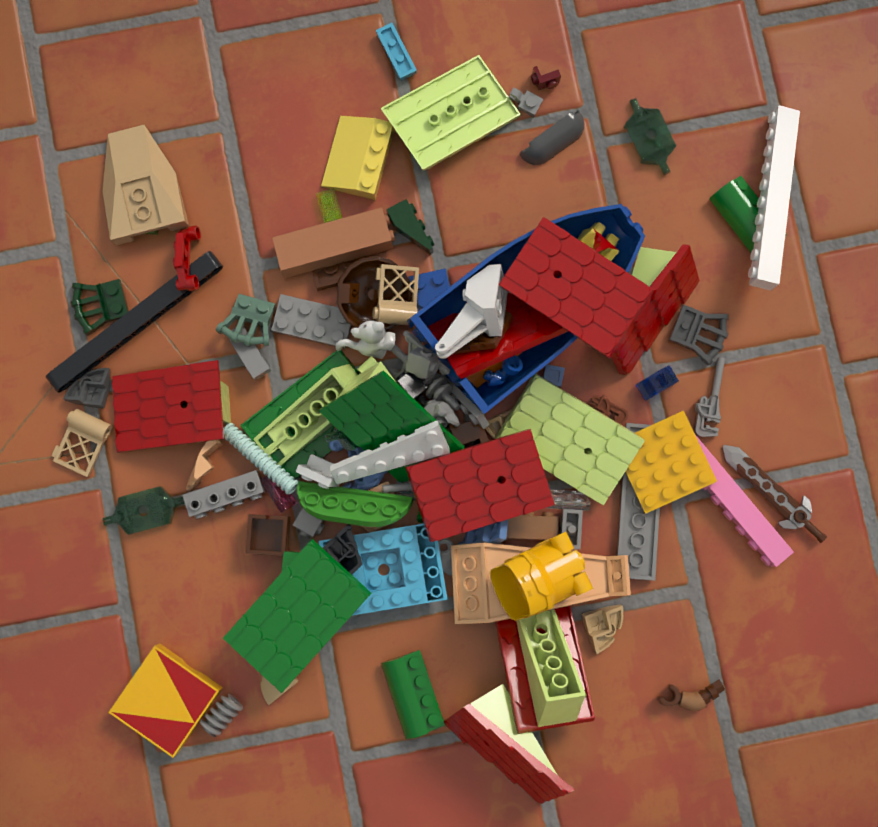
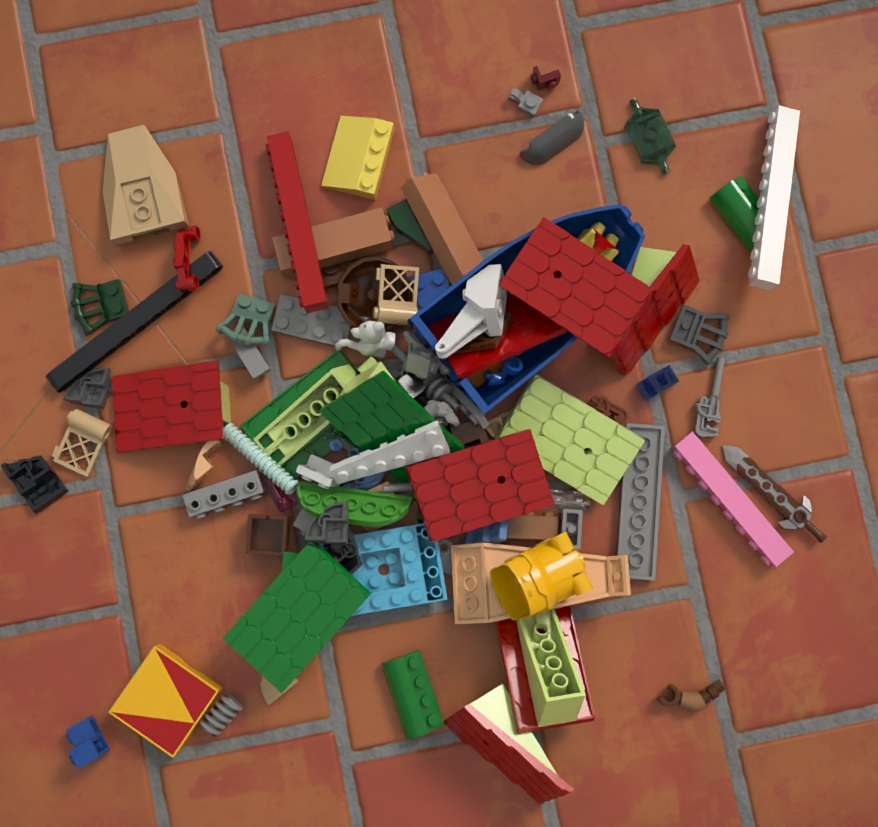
(35, 482): none -> black slope
(88, 742): none -> blue brick
(160, 510): clear green plate -> none
(297, 221): none -> red brick
(329, 205): clear neon green plate -> none
(331, 526): none -> dark grey brick
(396, 51): medium azure plate -> none
(437, 120): yellowish green piece -> none
(441, 225): none -> nougat brick
(554, 374): medium blue plate -> none
(602, 625): tan brick -> none
(668, 463): yellow plate -> none

